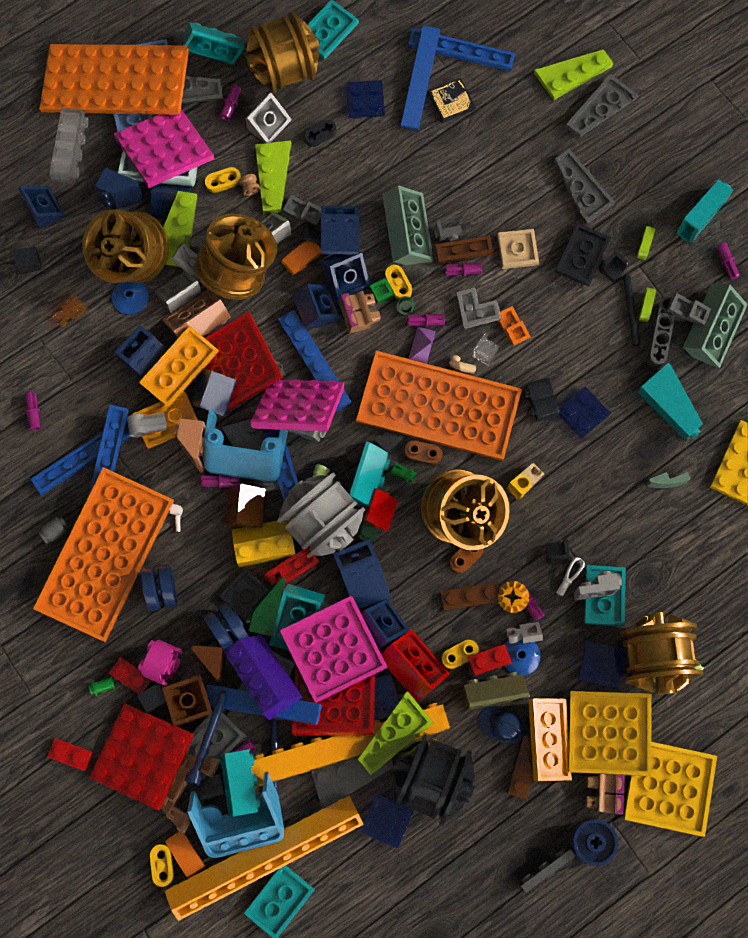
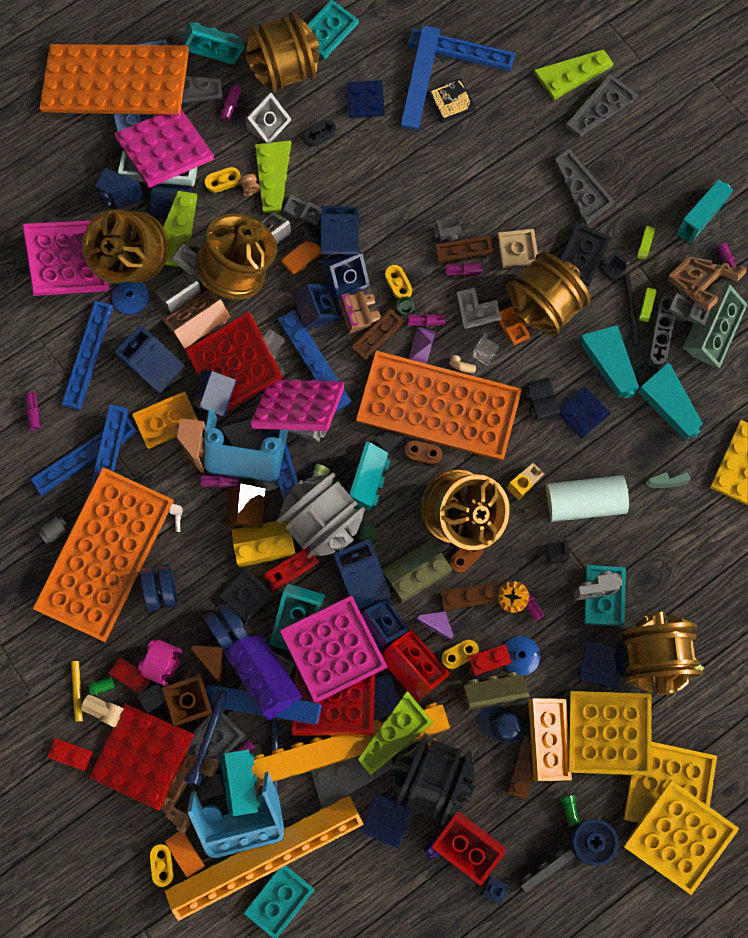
(42, 204): dark blue slope -> none
(58, 259): none -> dark pink plate
(68, 146): clear brick -> none
(72, 308): clear orange plate -> none
(76, 691): none -> yellow bar
(87, 355): none -> blue tile
(106, 712): none -> tan piece
(141, 425): light grey piece -> none
(179, 366): light orange plate -> none
(265, 611): dark green slope -> none
(273, 342): none -> clear panel
(377, 335): none -> reddish brown plate
(381, 290): green plate -> none
(381, 509): red piece -> none
(404, 473): green pin -> none
(407, 226): sand green slope -> none
(416, 571): none -> olive slope
(430, 851): none -> dark purple plate
(438, 623): none -> medium lavender slope
(469, 848): none -> red slope
(495, 890): none -> dark blue tile
(528, 633): light grey plate -> none
(547, 293): none -> pearl gold wheel
(568, 581): white piece -> none
(568, 803): none -> green pin
(587, 498): none -> light aqua brick
(606, 784): medium nougat hips -> none
(611, 359): none -> teal slope
(680, 837): none -> yellow plate
(697, 274): none -> medium nougat wing

